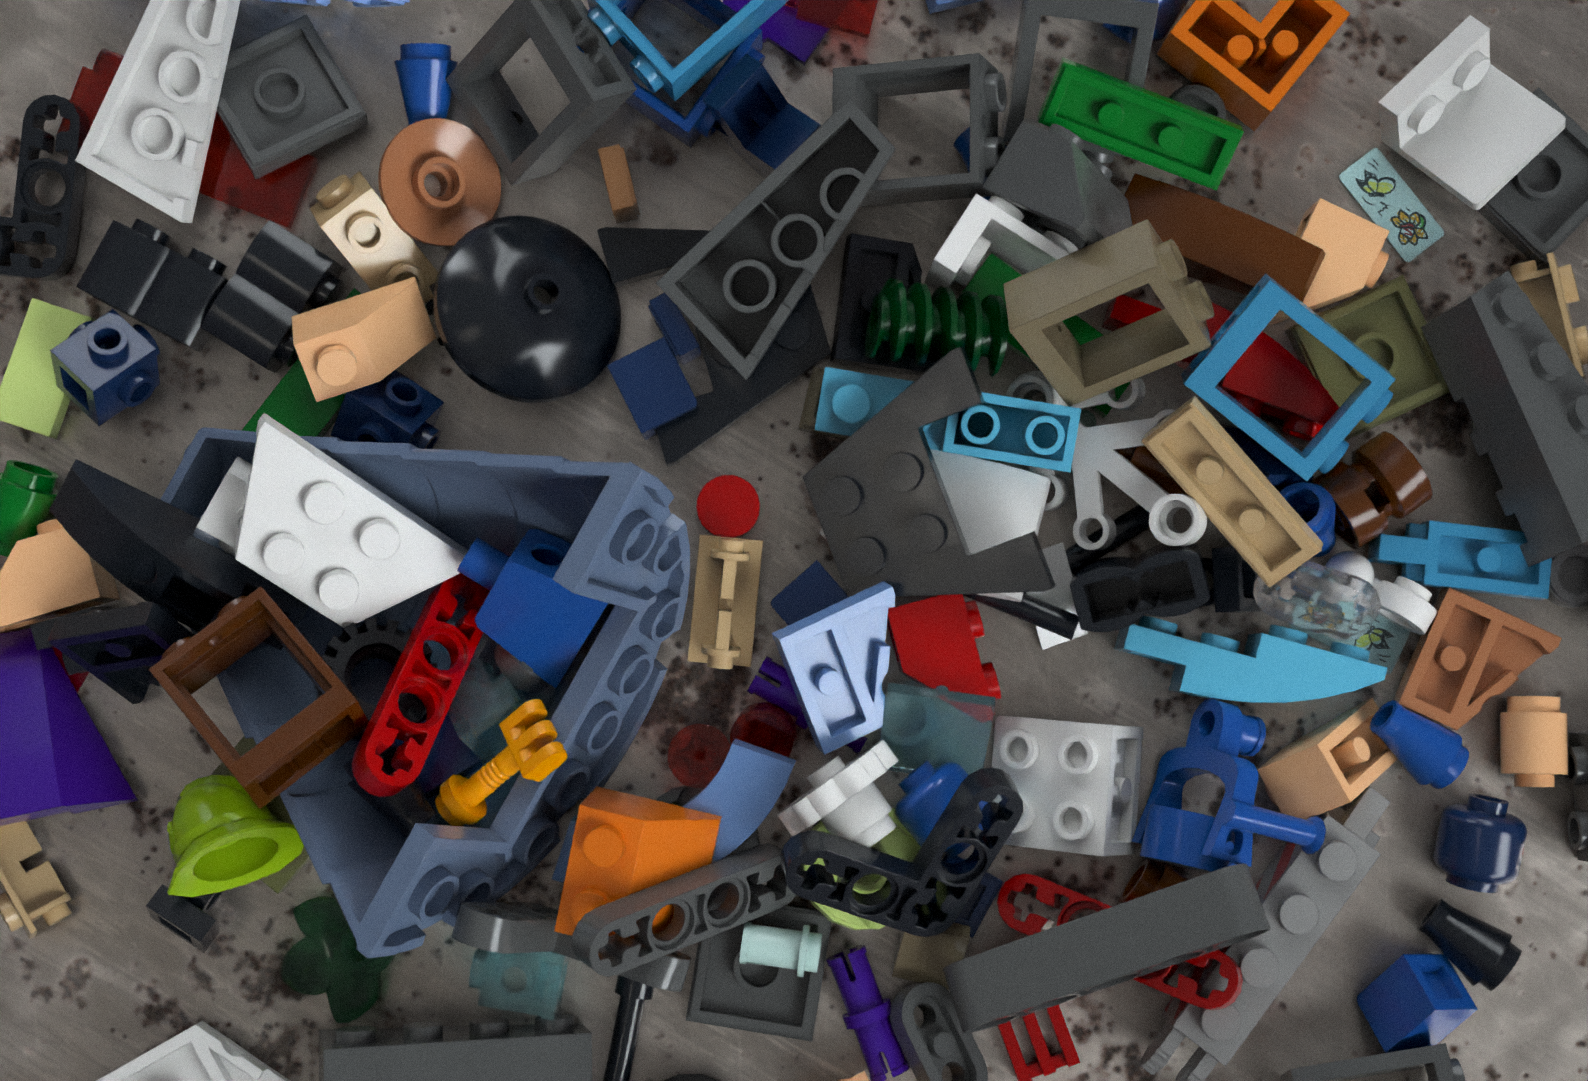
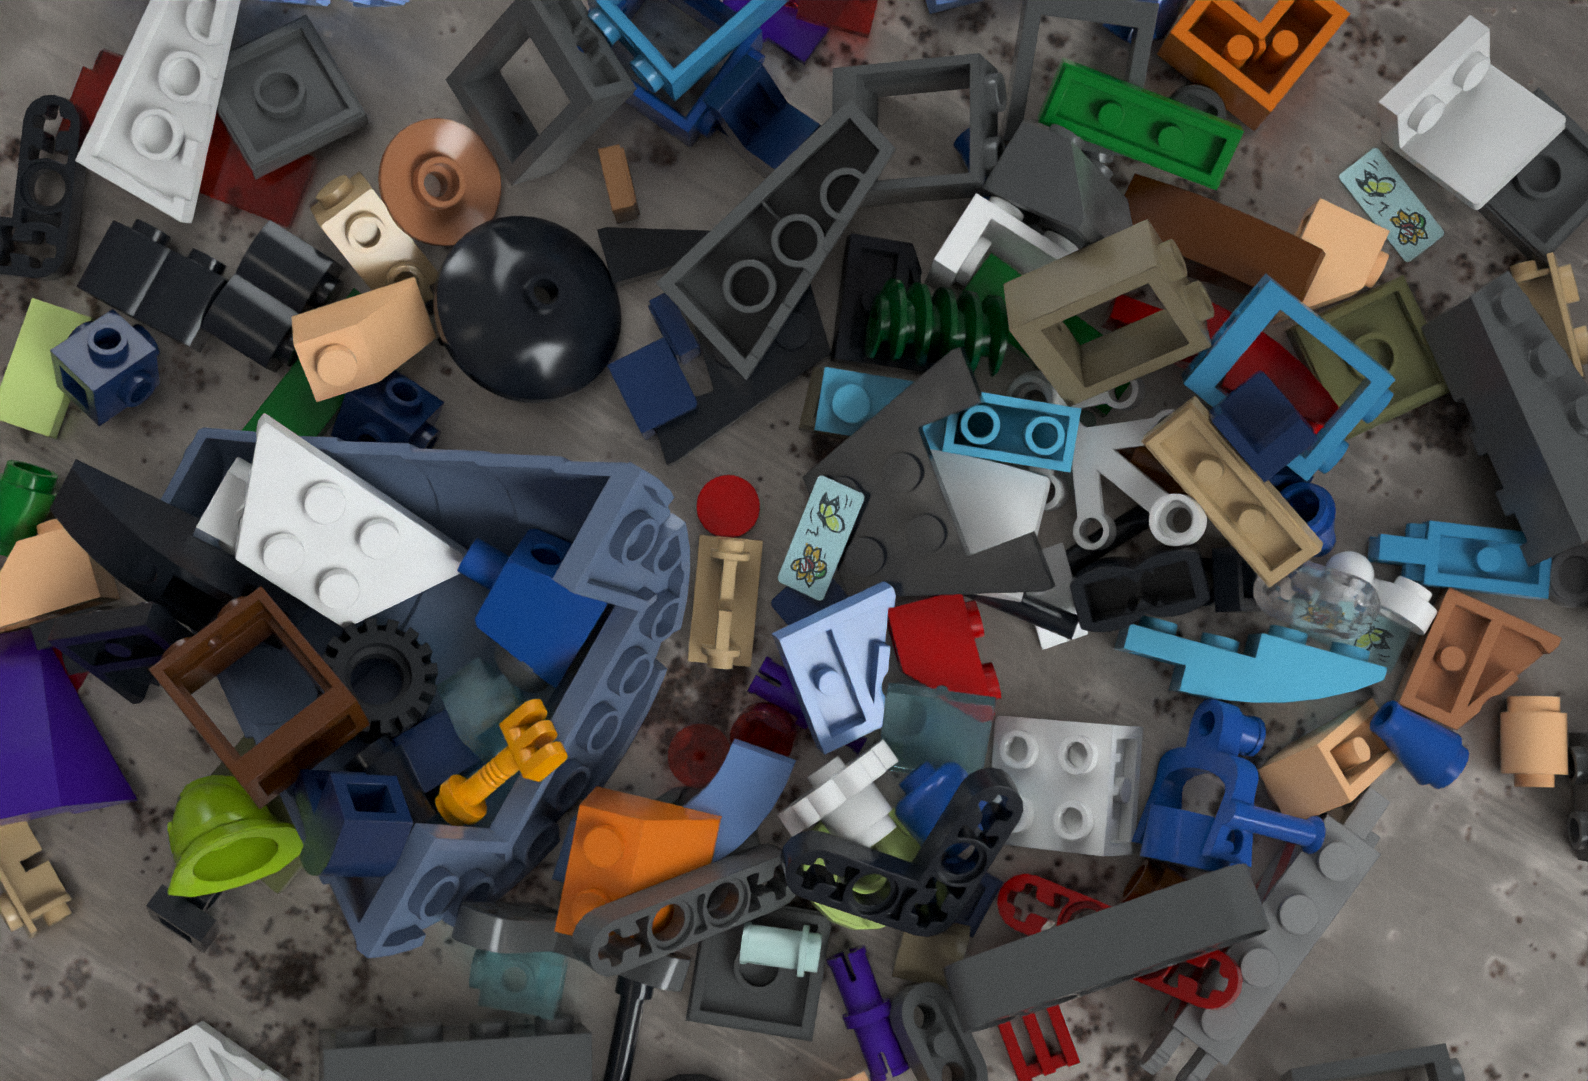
(330, 963): clear green plate -> none
(351, 822): none -> dark blue brick
(422, 80): blue cone -> none
(428, 683): red beam -> none
(820, 537): none -> clear light blue sticker
(1262, 425): none -> dark blue panel
(1377, 484): reddish brown wheel -> none
(1415, 1002): blue panel -> none
(1472, 946): black cone -> none
(1480, 844): dark blue head -> none

